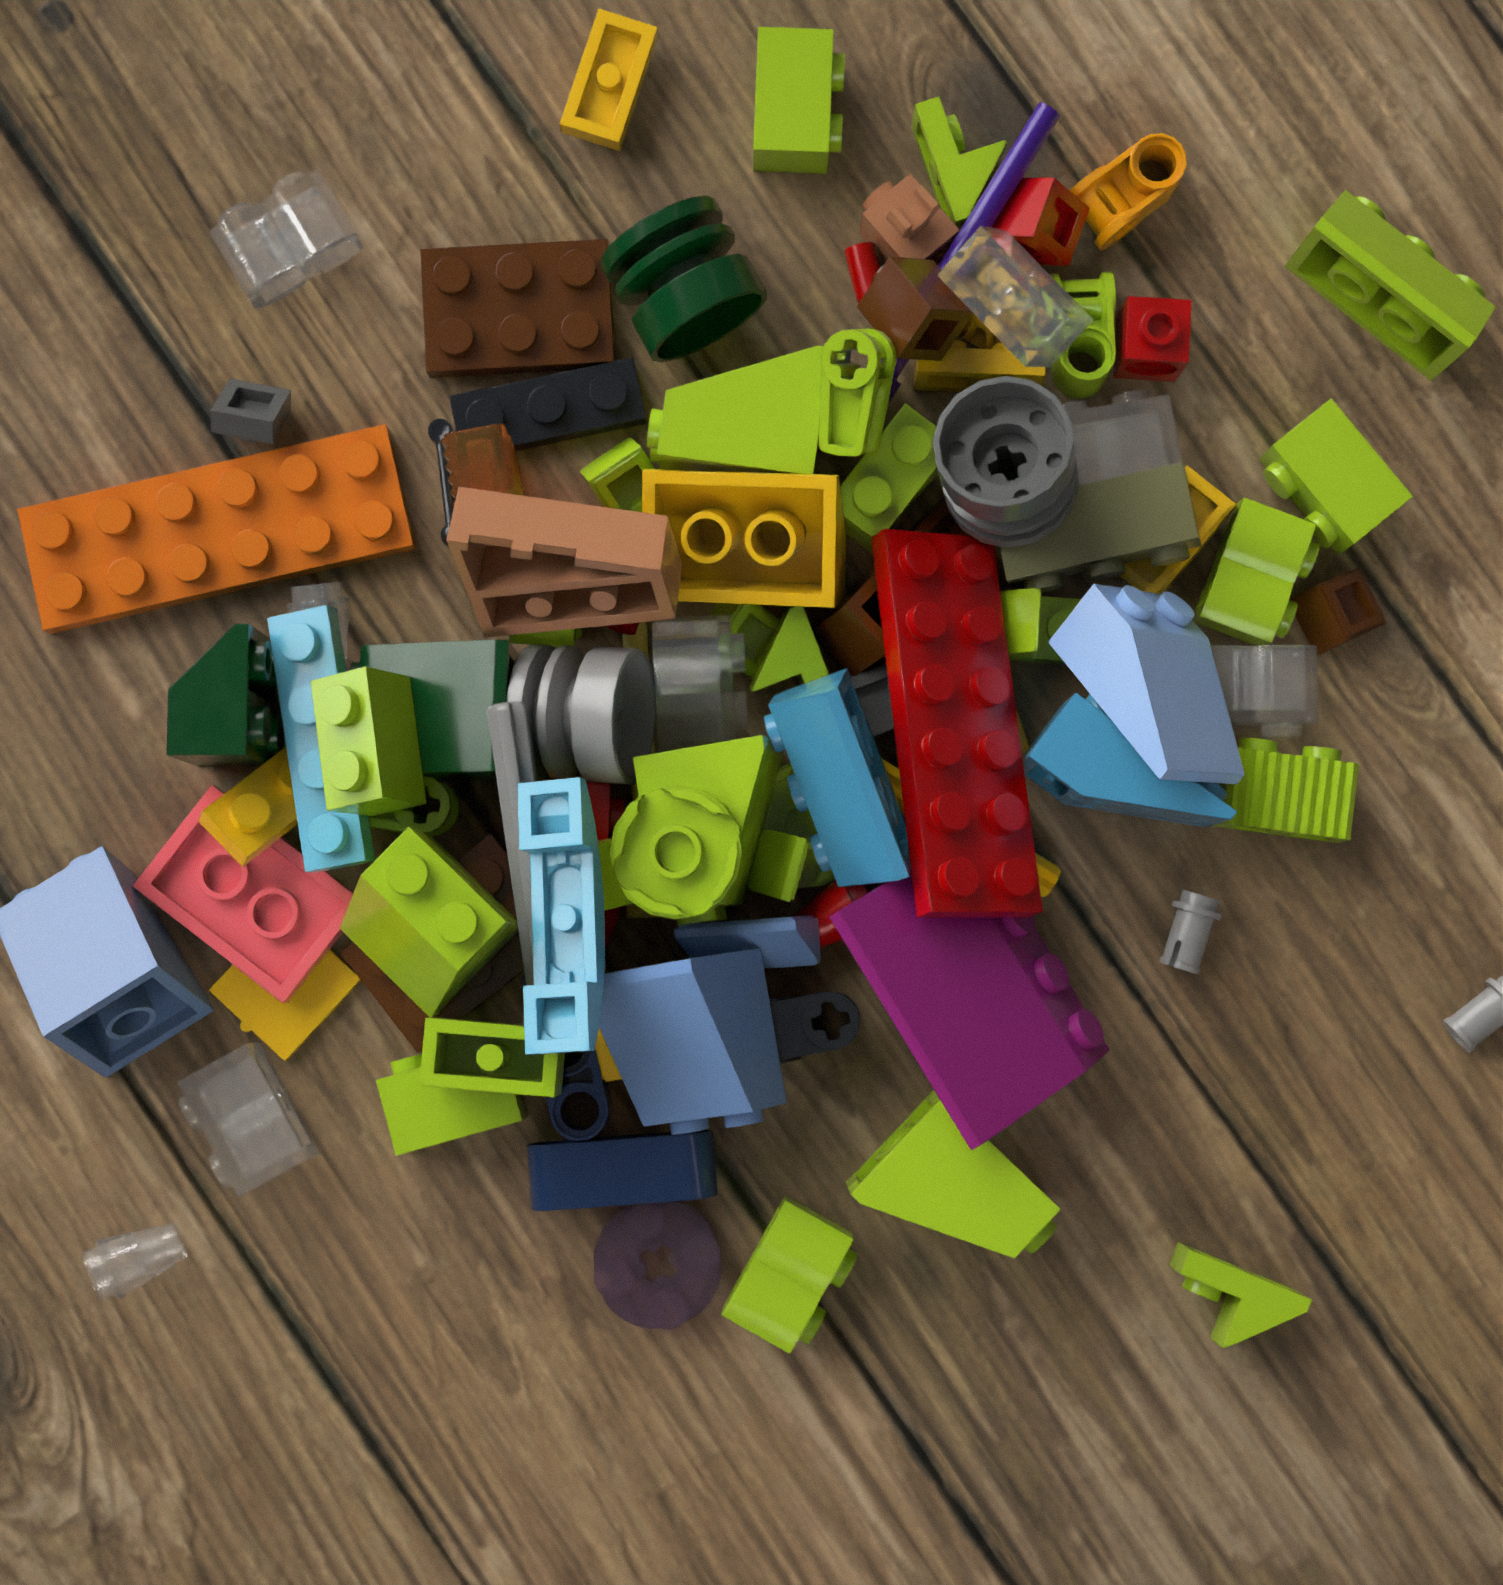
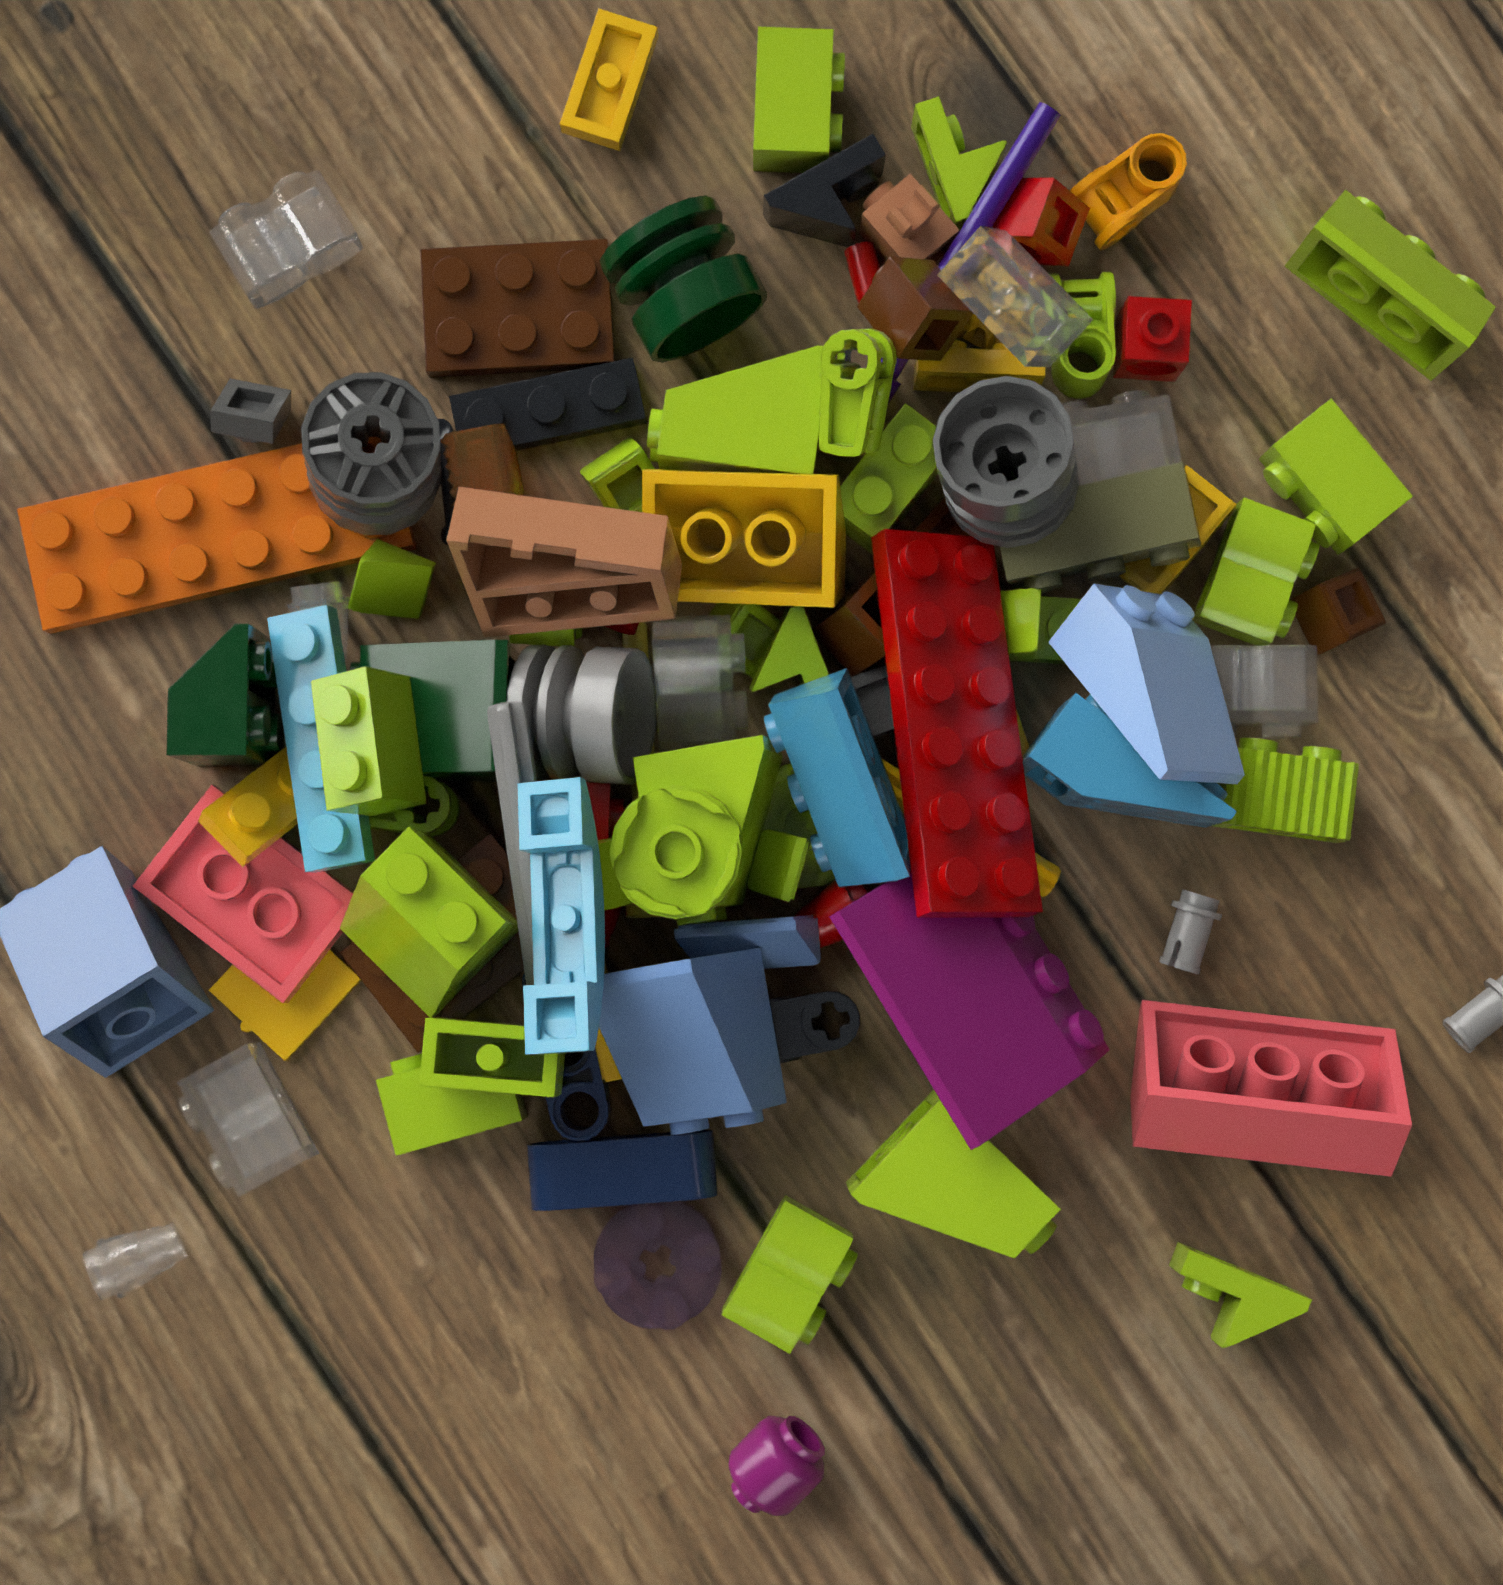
(378, 489): none -> dark grey wheel
(391, 582): none -> lime slope
(776, 1465): none -> magenta head
(812, 199): none -> black slope
(1268, 1088): none -> coral slope

